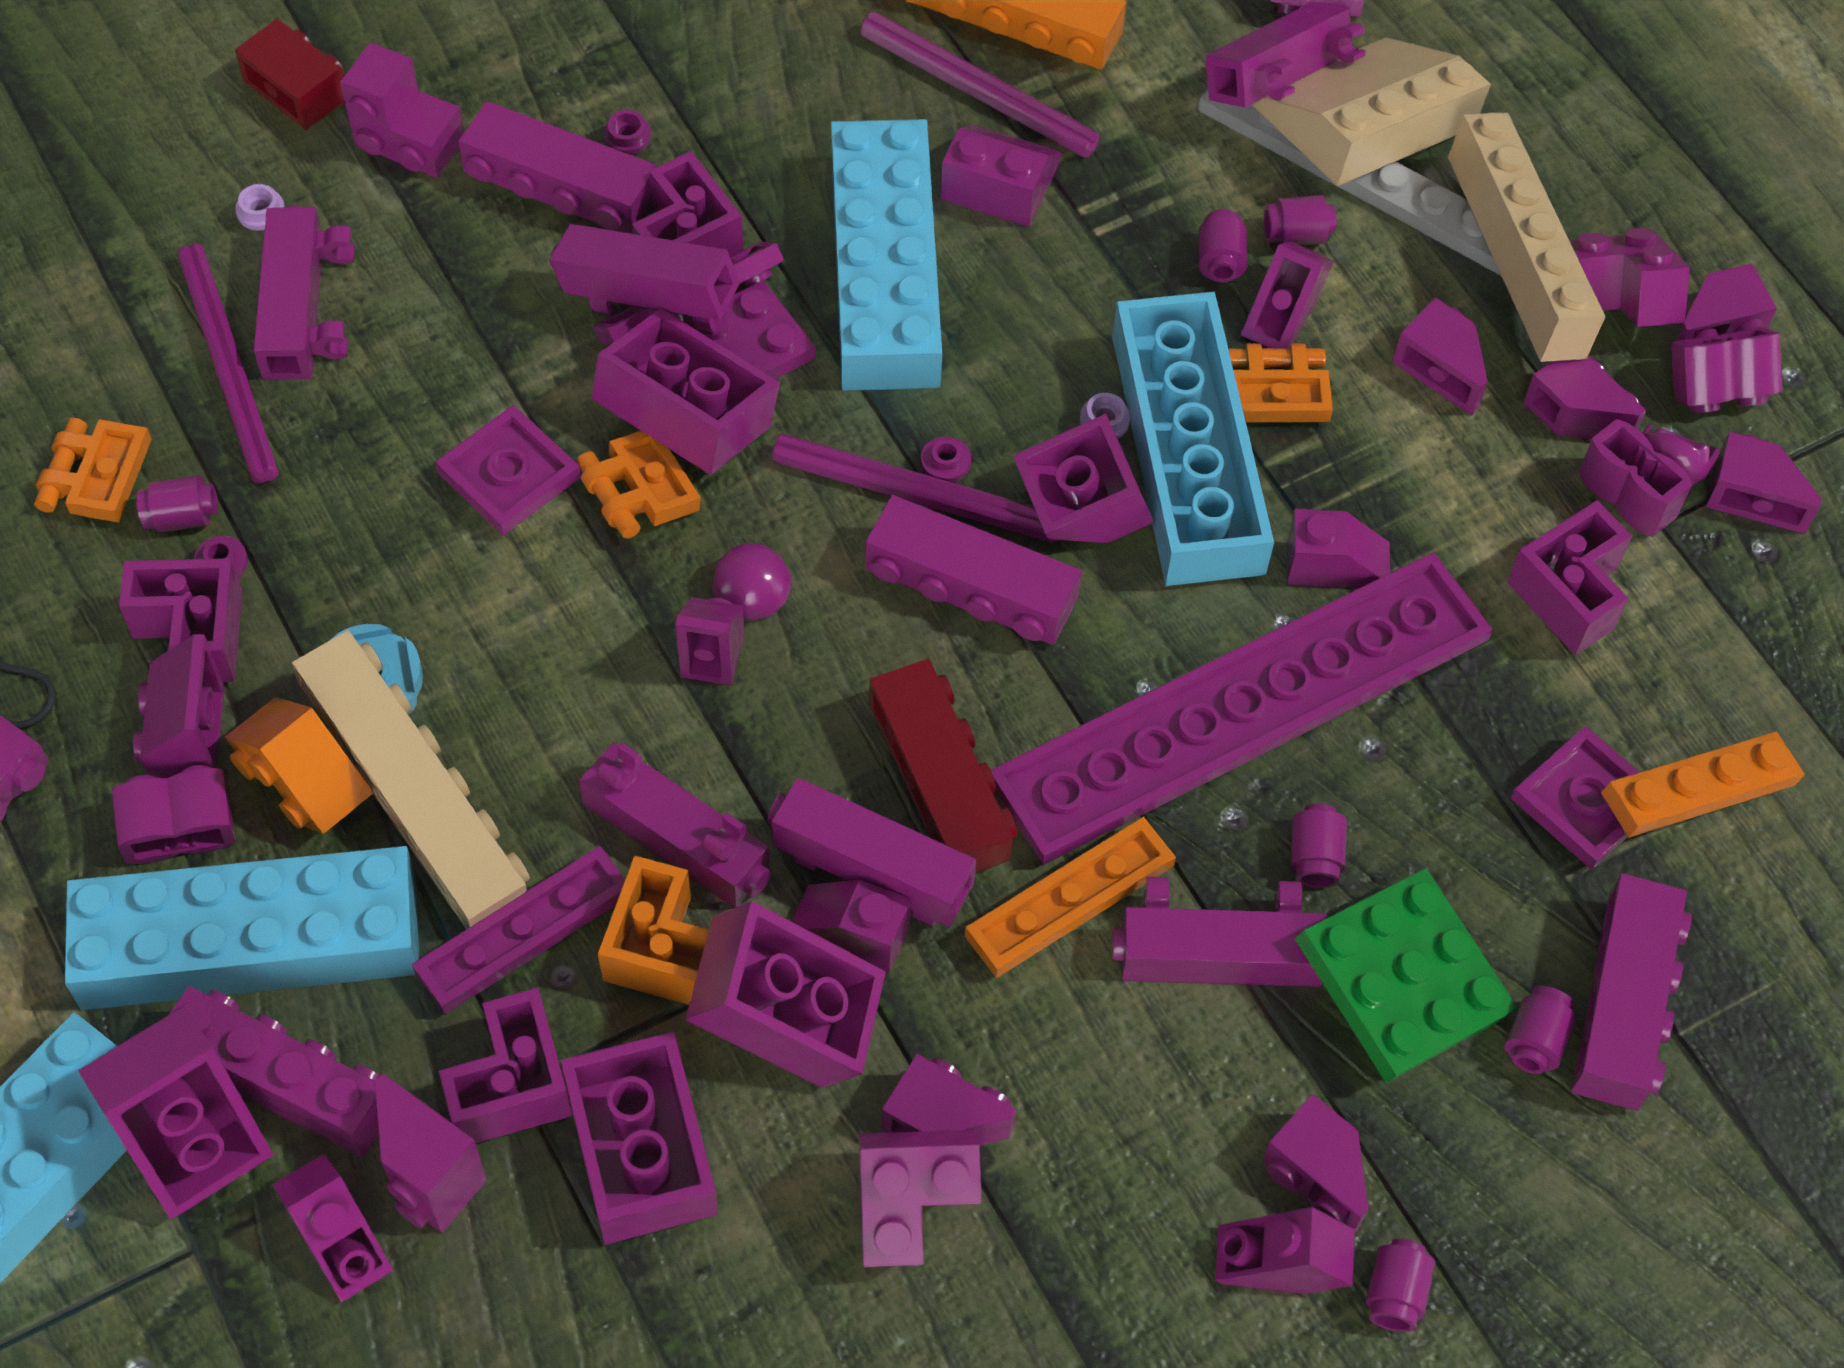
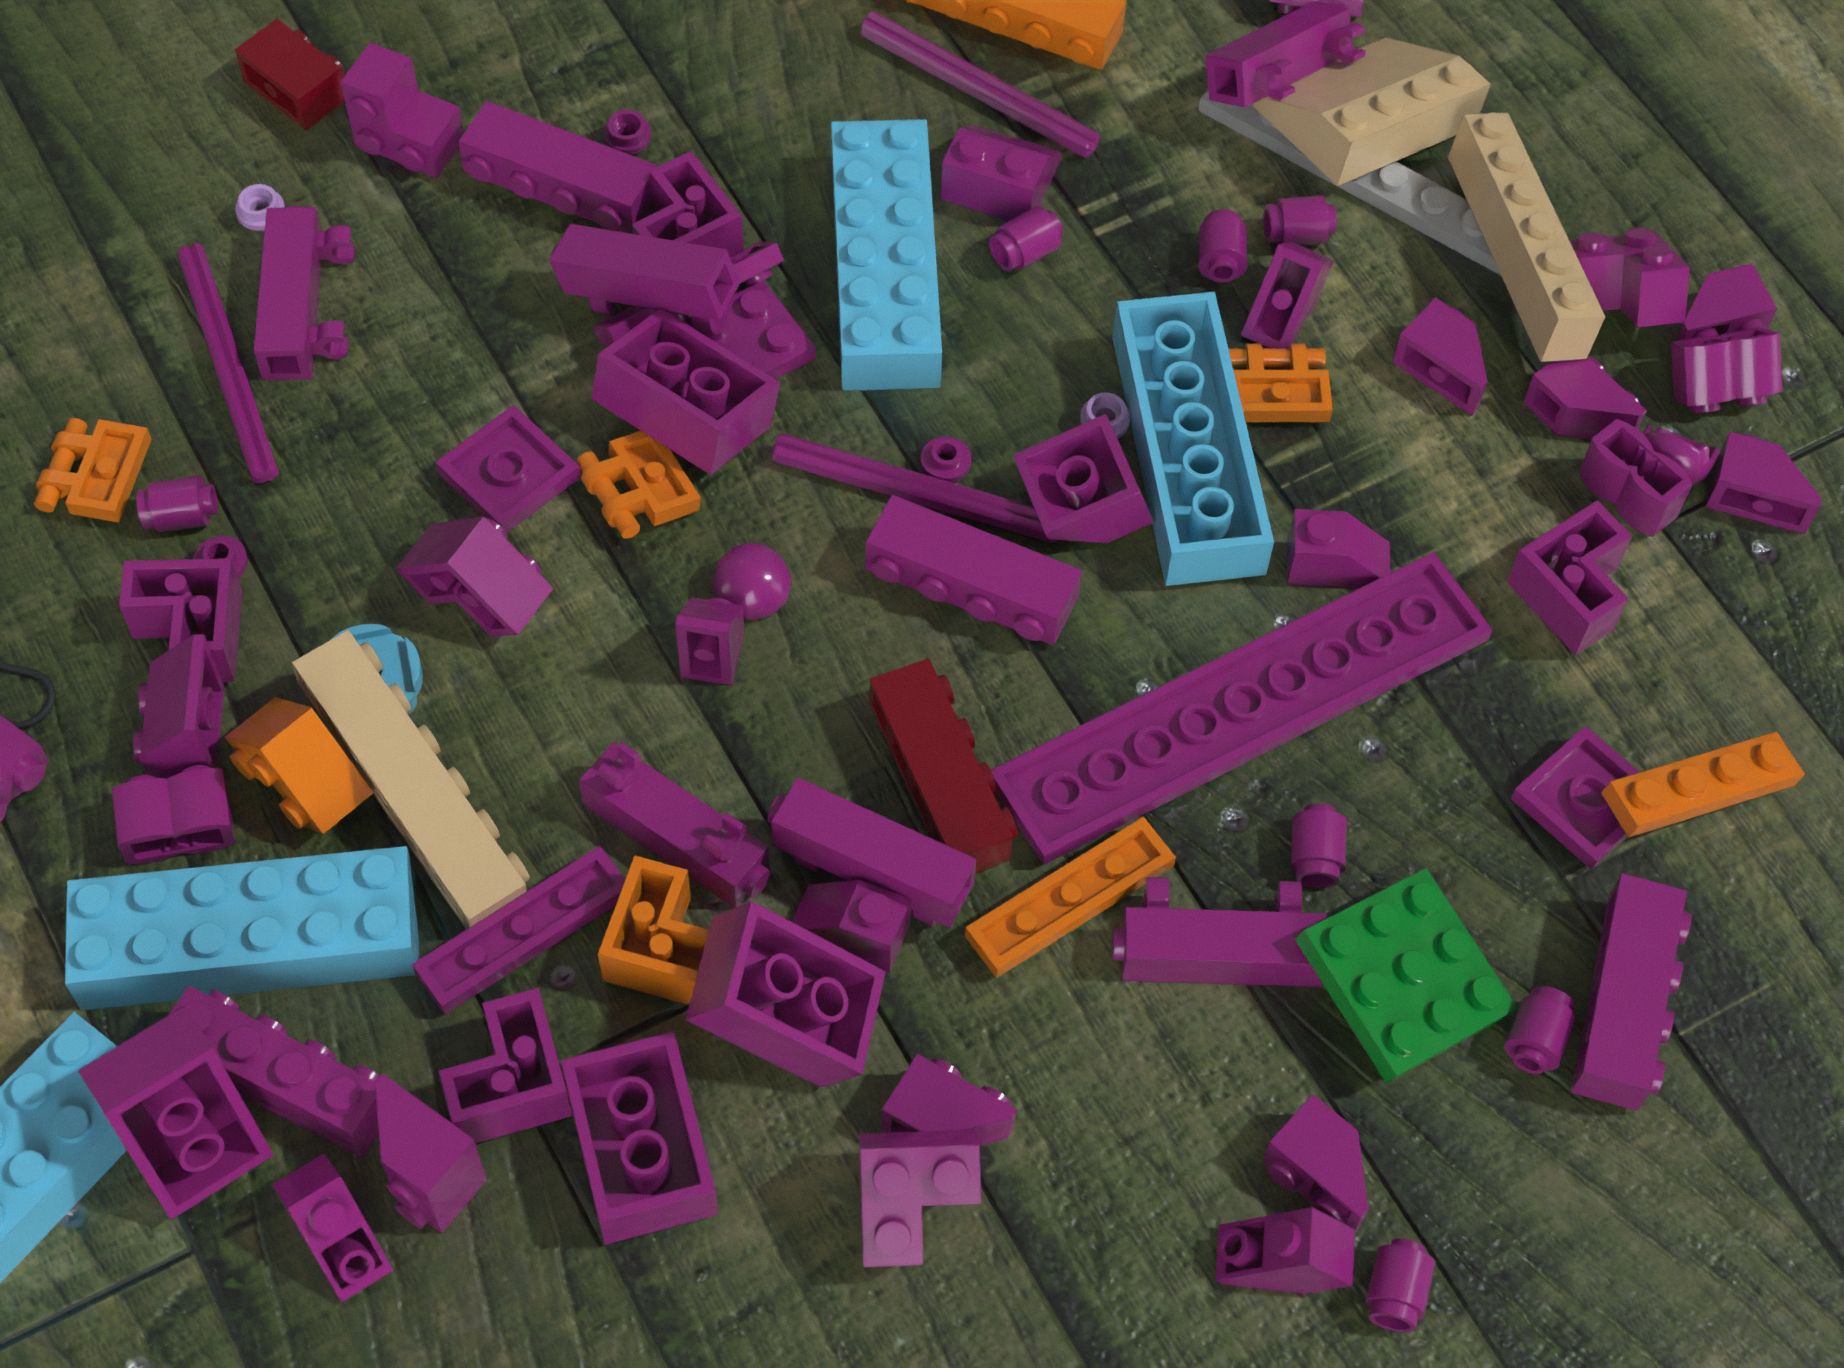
(479, 570): none -> magenta brick
(1026, 239): none -> magenta brick

